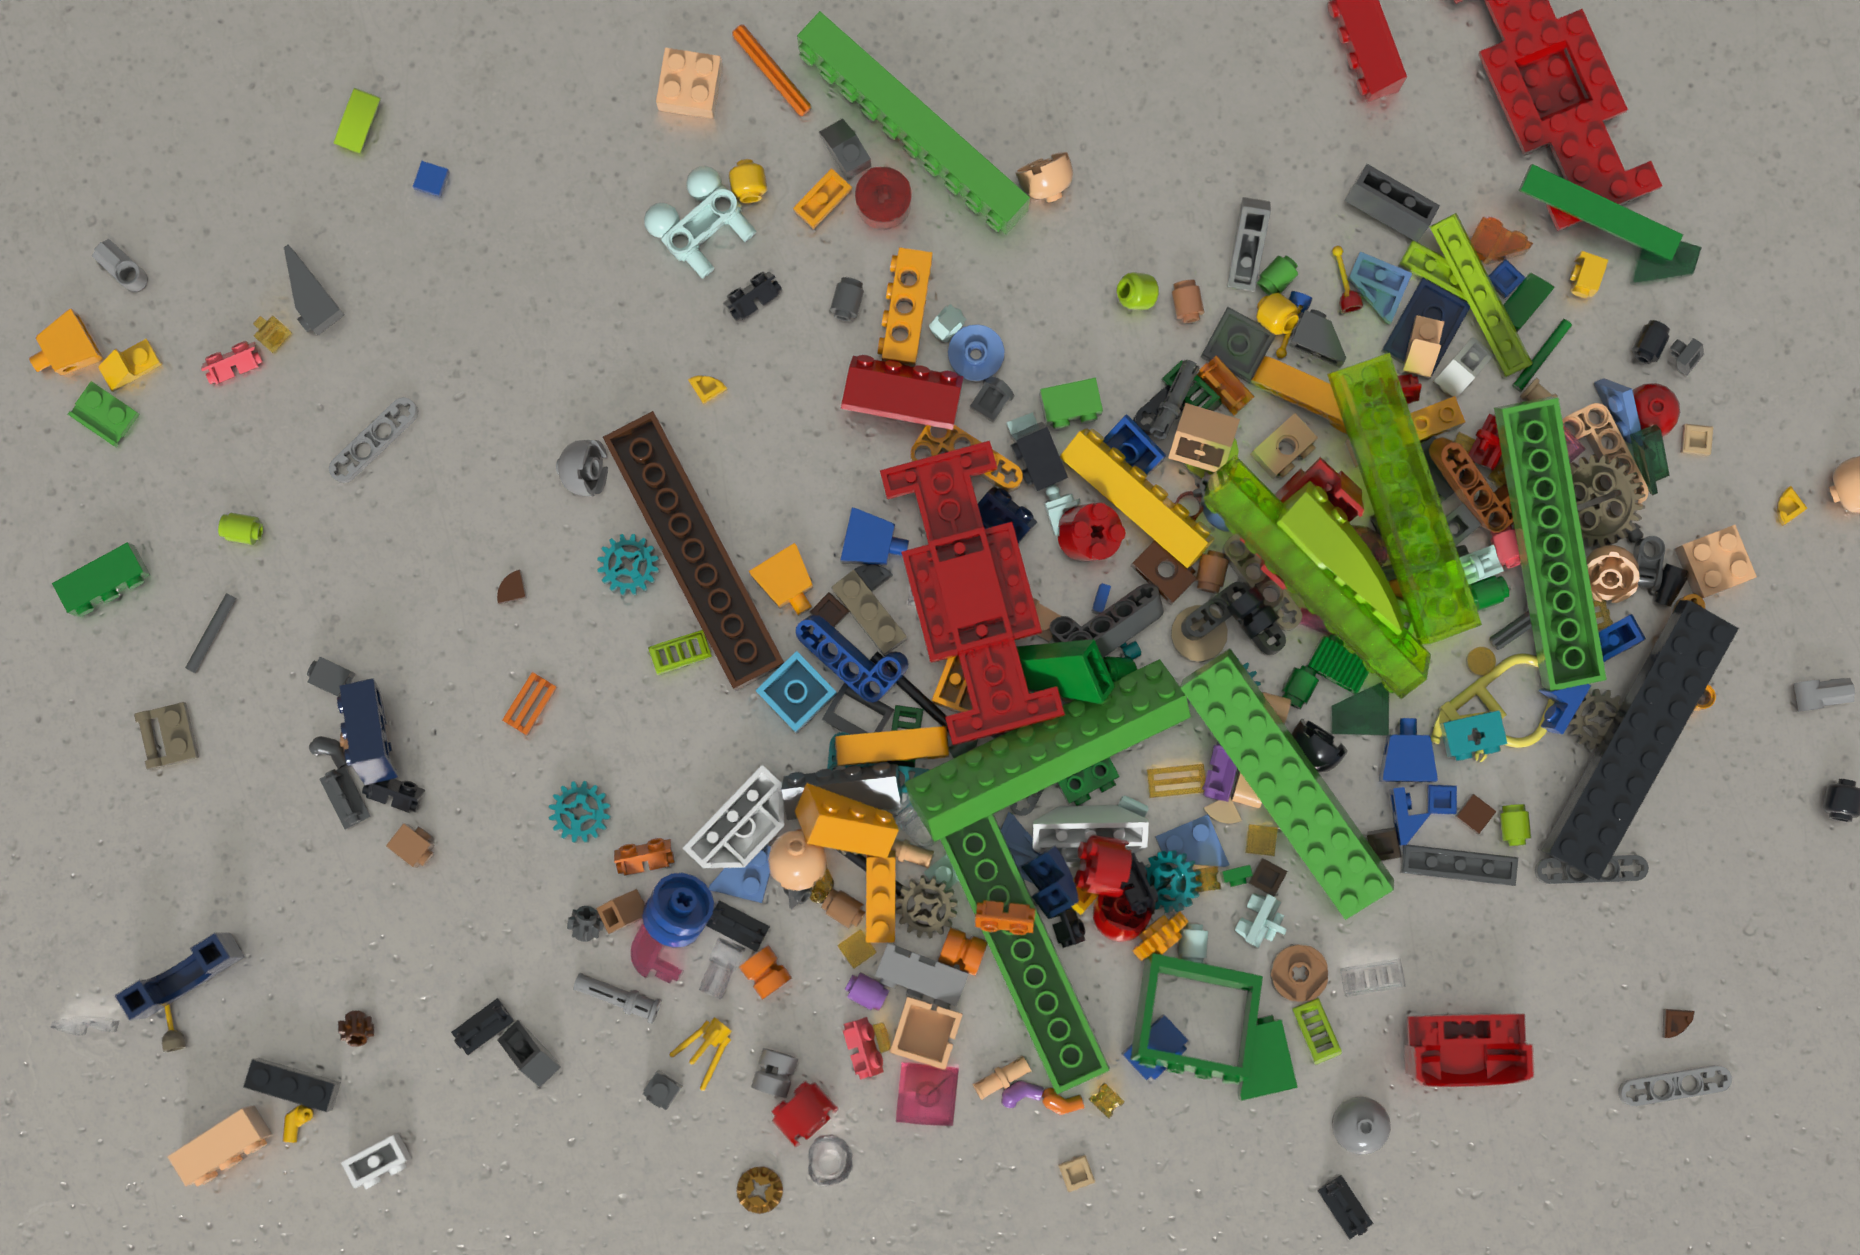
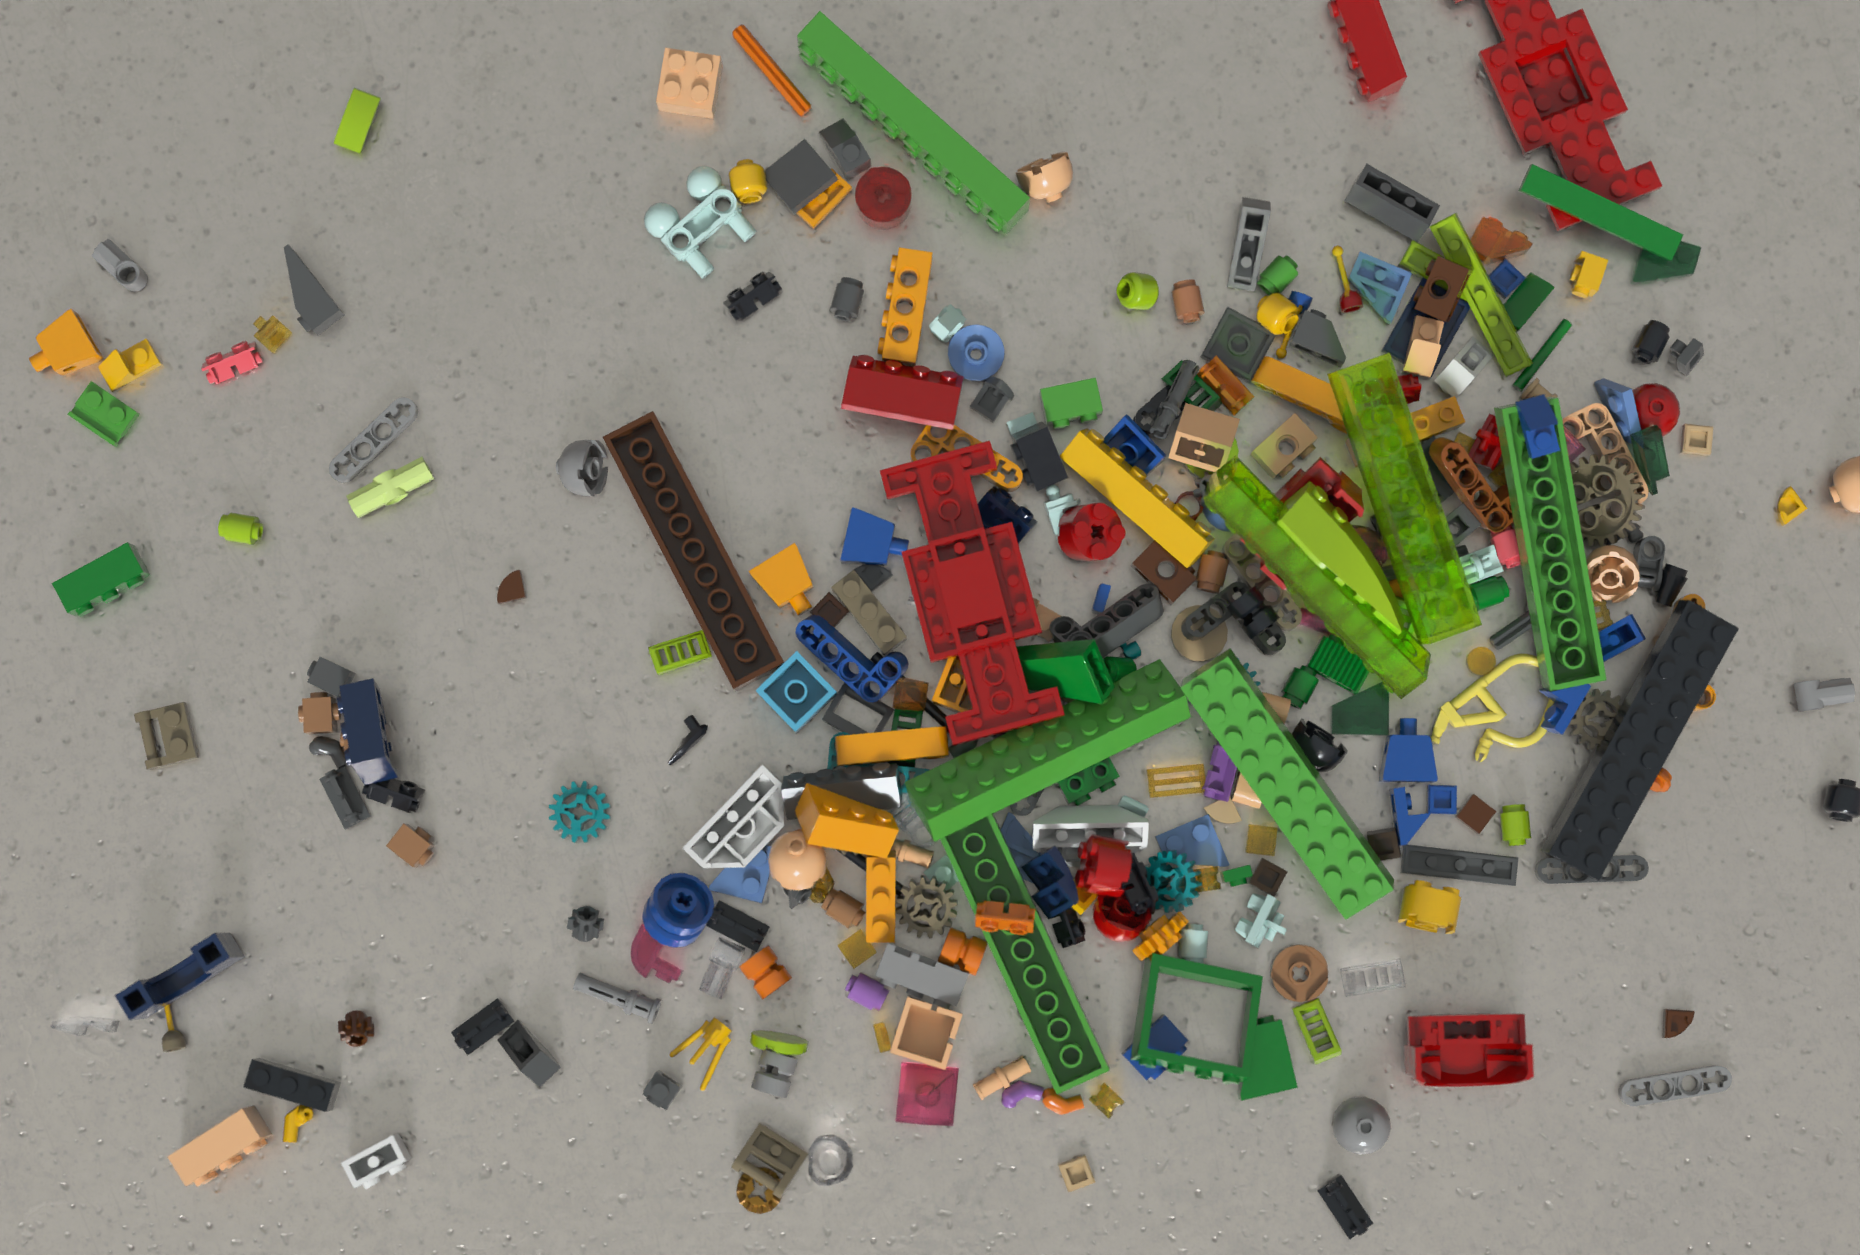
(210, 633): dark grey bar -> none
(319, 714): none -> medium nougat brick
(390, 487): none -> yellowish green piece
(431, 178): blue tile -> none
(520, 697): orange tile -> none
(616, 571): teal gear -> none
(621, 911): medium nougat brick -> none
(630, 857): orange hinge -> none
(691, 739): none -> black bar
(707, 387): yellow tile -> none
(774, 1152): none -> dark tan plate
(779, 1042): none -> lime tile
(799, 176): none -> dark grey tile
(803, 1113): red brick -> none
(861, 1035): coral hinge -> none
(910, 694): none -> clear orange slope
(1430, 907): none -> yellow brick
(1456, 278): none -> reddish brown brick
(1490, 729): teal brick -> none
(1538, 425): none -> blue slope
(1662, 782): none -> orange plate
(1715, 562): light nougat brick -> none

